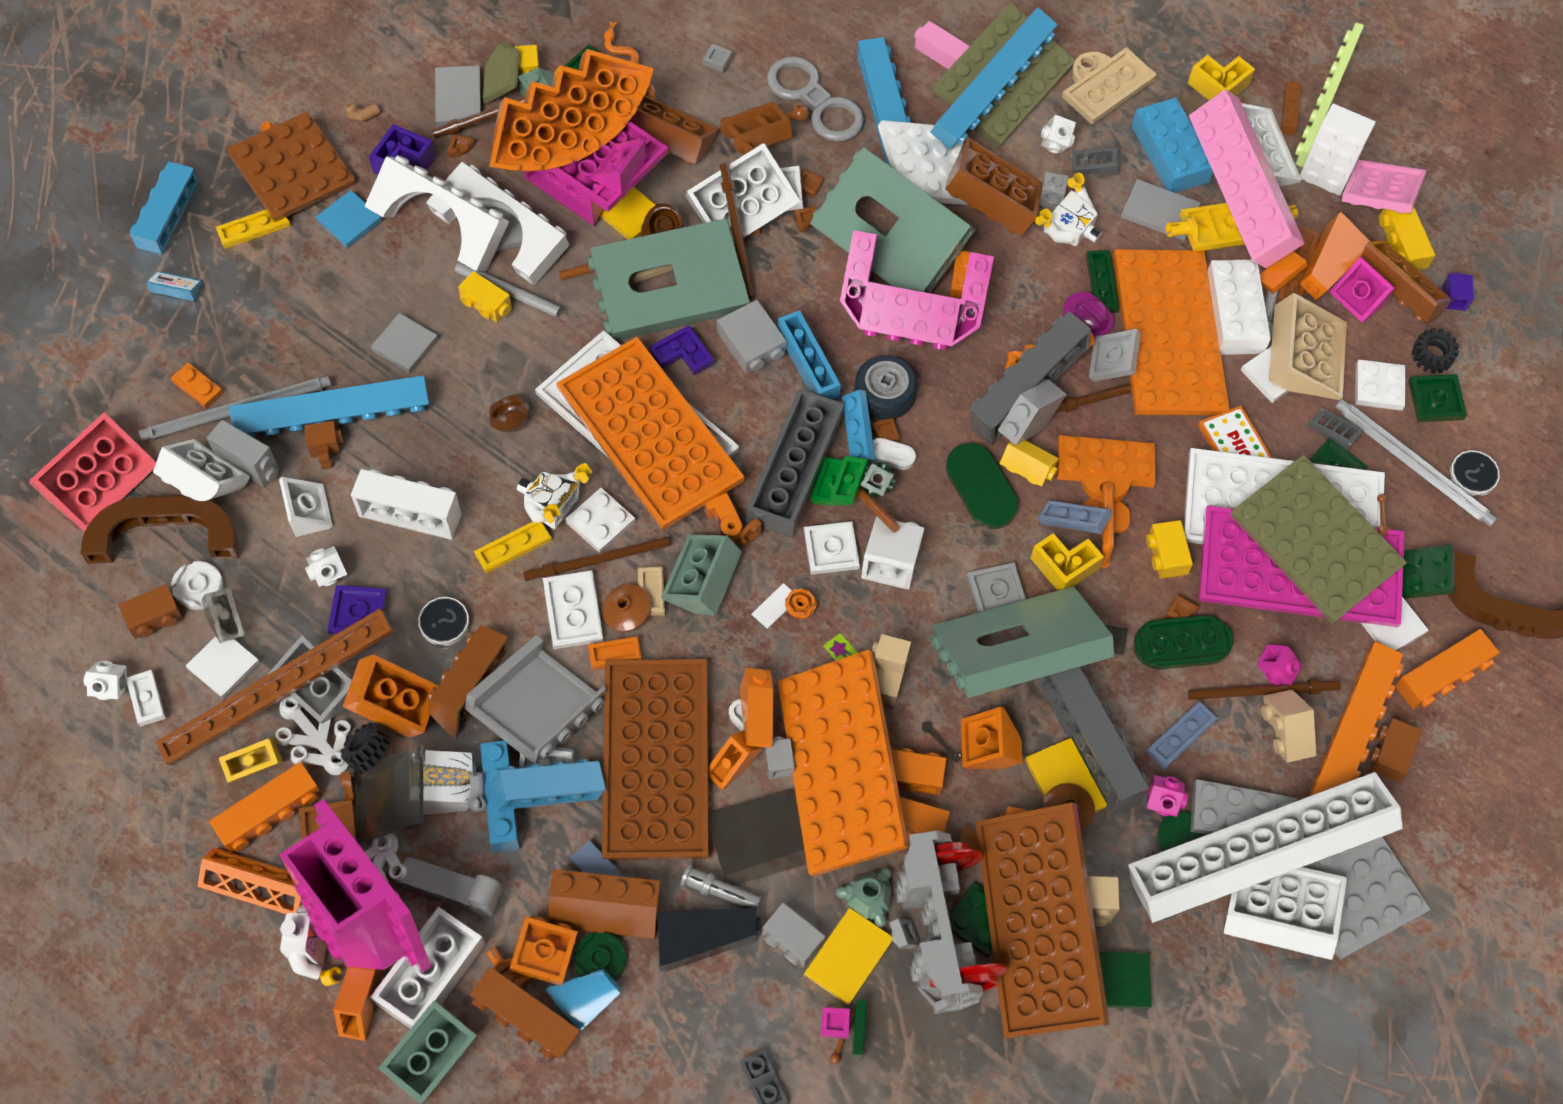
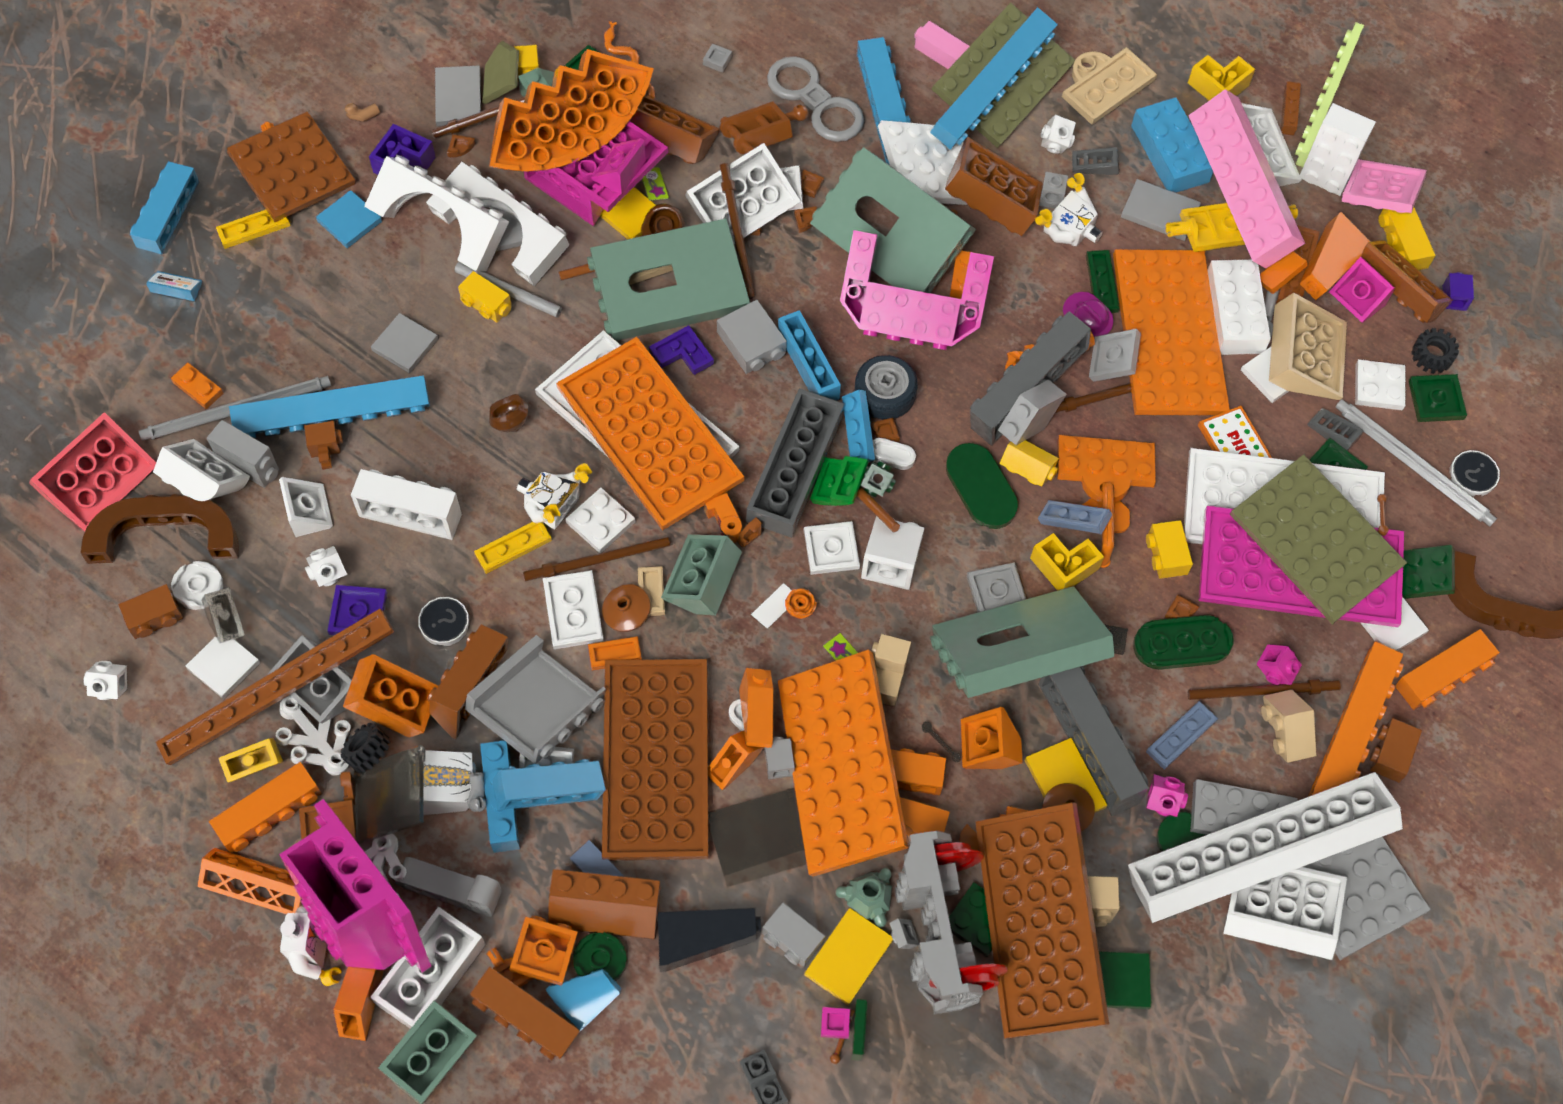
(145, 698): white plate -> none
(655, 185): none -> sticker
(706, 888): light grey pin -> none

